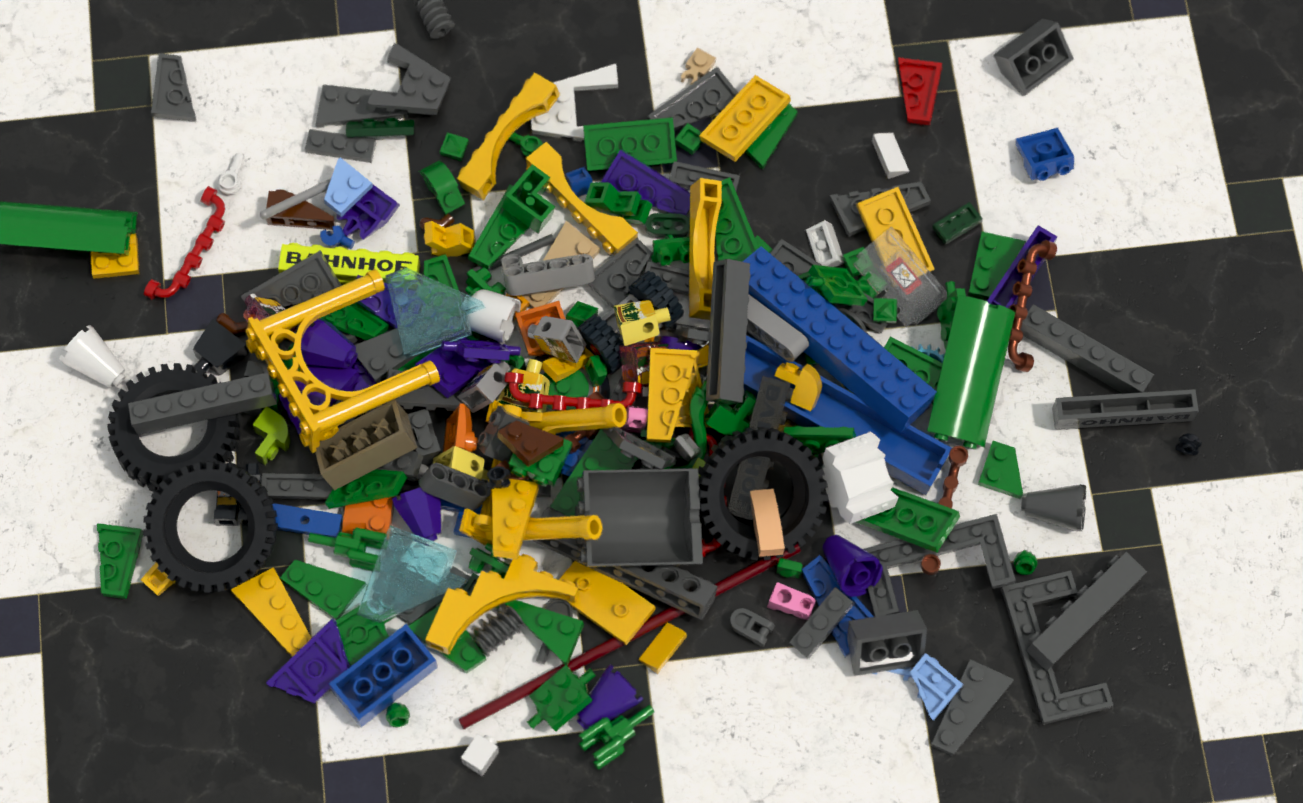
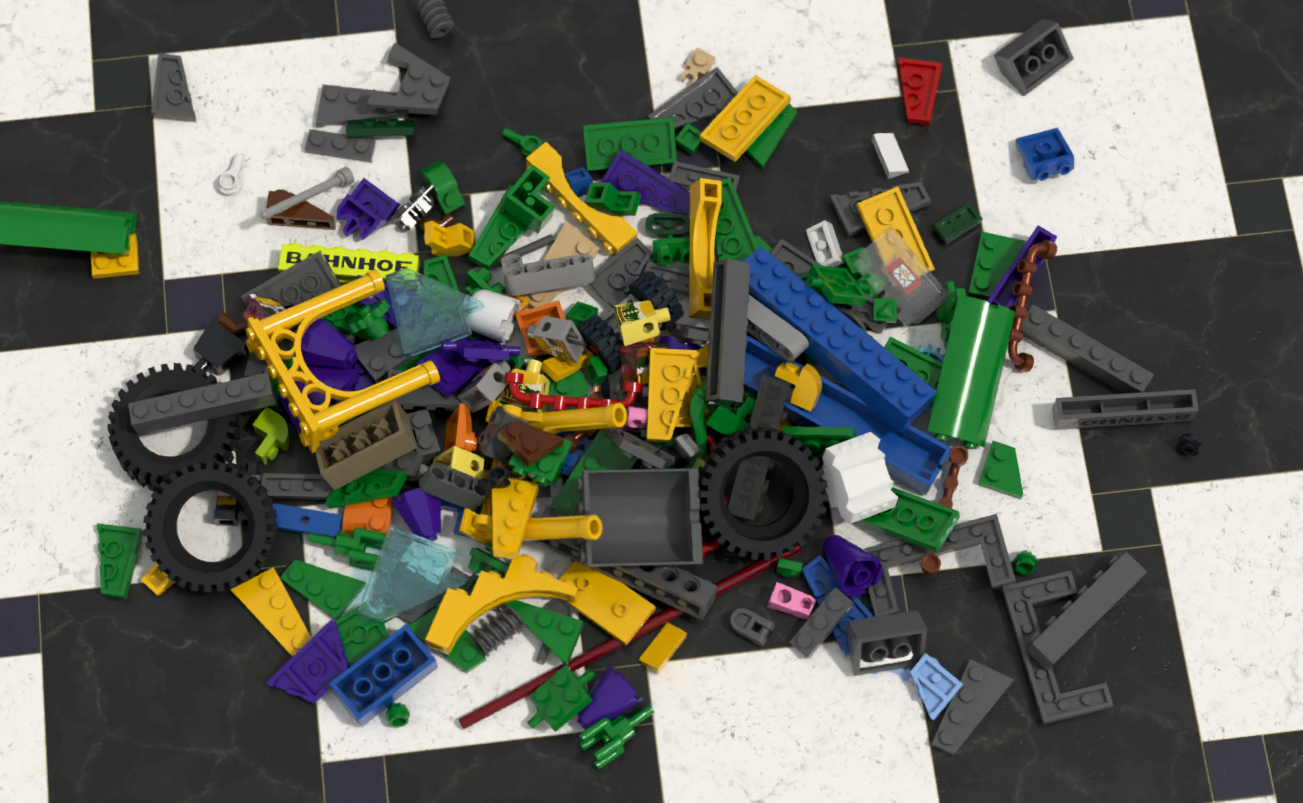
(93, 358): white cone -> none
(193, 259): red bar -> none
(337, 239): blue piece -> none
(345, 188): light blue wing -> none
(370, 319): none -> green plant
(419, 203): none -> dark grey hinge
(454, 146): green tile -> none
(480, 754): white brick -> none
(533, 100): yellow arch -> none
(562, 115): white wing -> none
(641, 214): green plate -> none
(766, 522): light nougat slope -> none
(1057, 506): dark grey cone -> none

